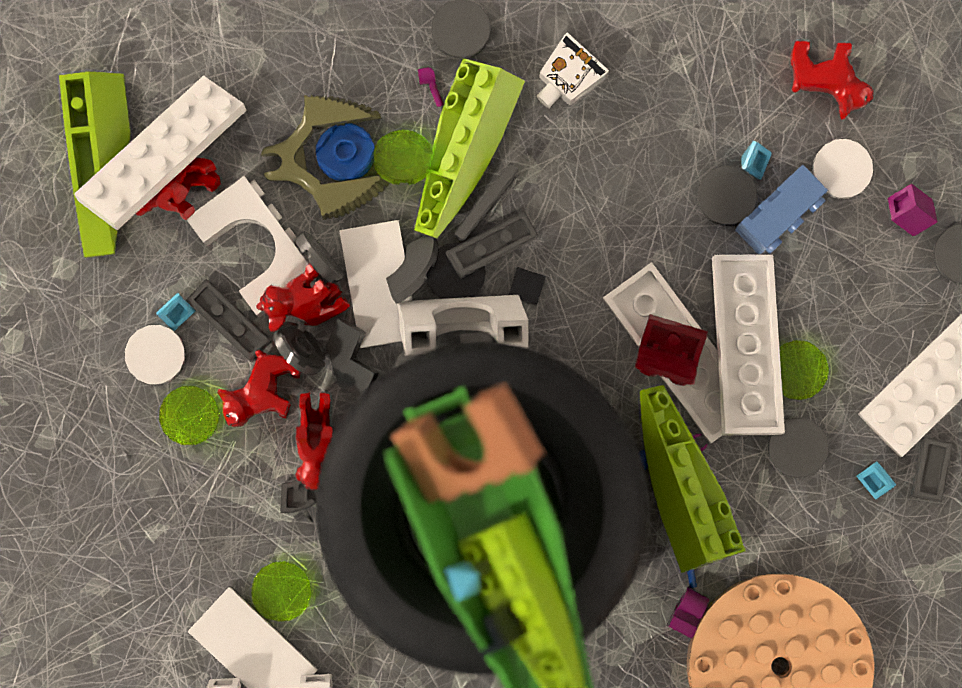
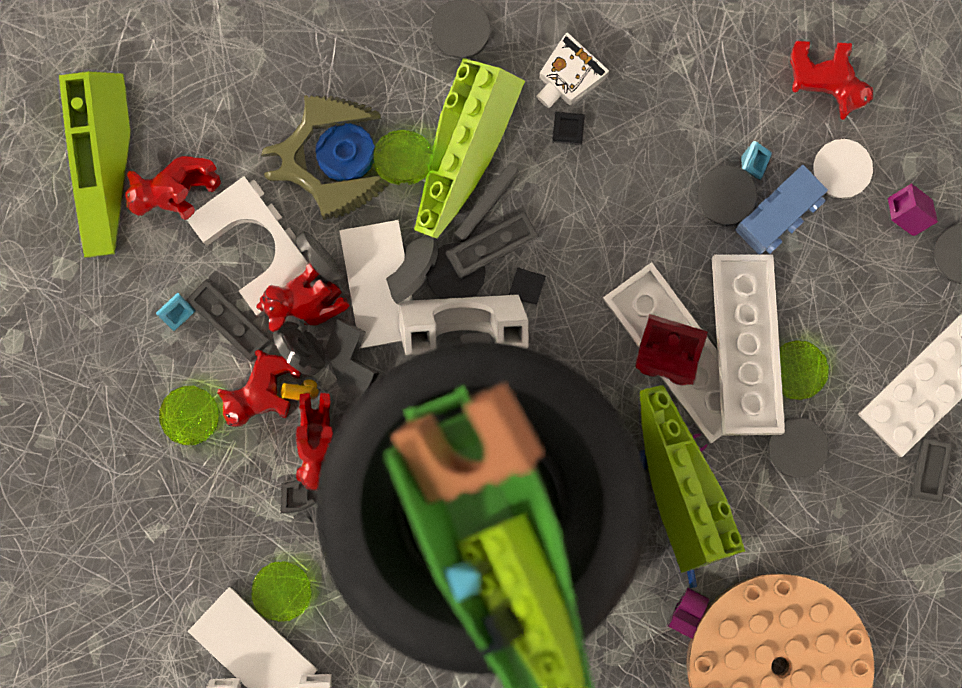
(155, 354): white tile -> none
(160, 152): white plate -> none
(293, 391): none -> yellow arm
(427, 76): magenta hand -> none
(568, 128): none -> black tile
(876, 480): medium azure slope -> none

